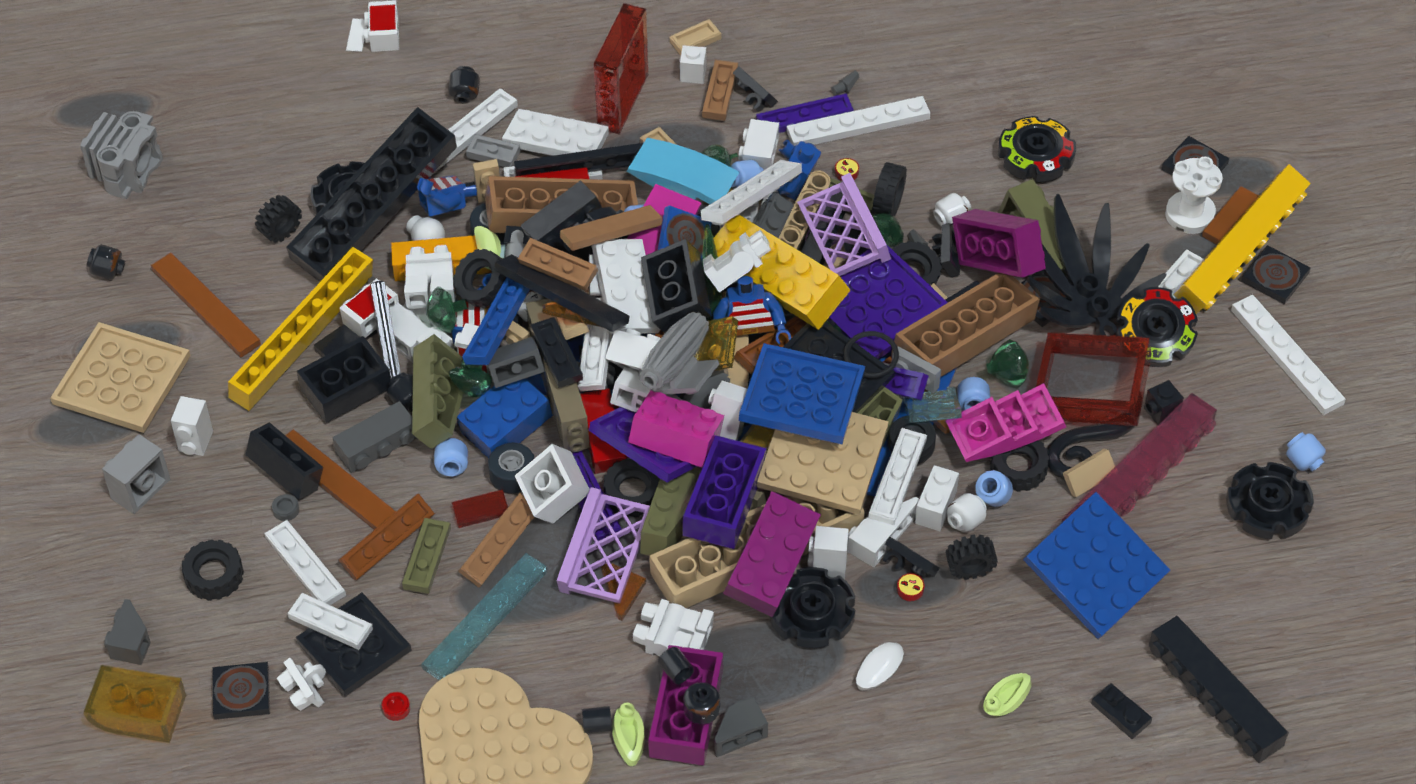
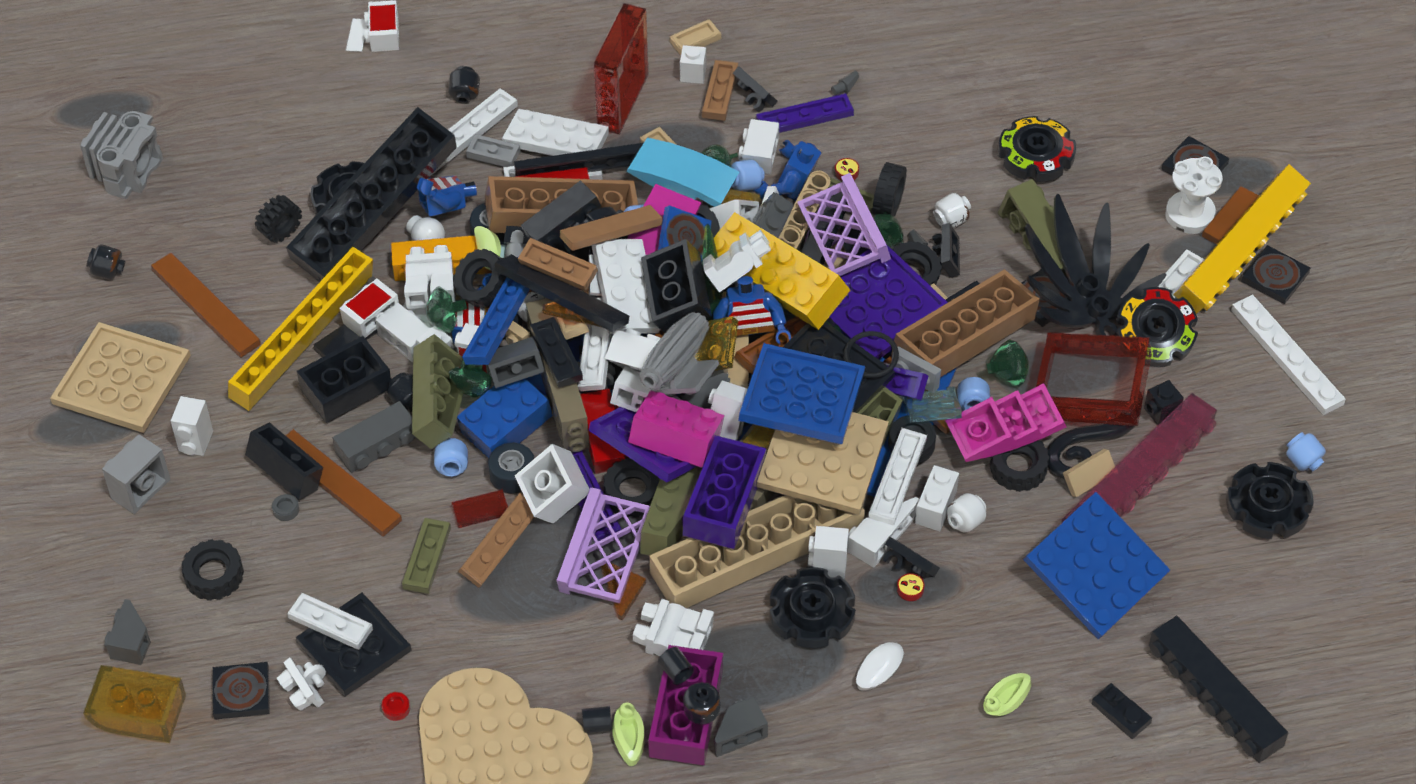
(304, 563): white tile -> none
(385, 327): axle -> none
(386, 537): dark orange tile -> none
(481, 173): tan plate -> none
(484, 617): clear light blue plate -> none
(751, 192): white plate -> none
(772, 554): magenta brick -> none
(859, 122): white plate -> none
(971, 557): black tyre -> none
(994, 488): light blue head -> none
(999, 242): magenta brick -> none

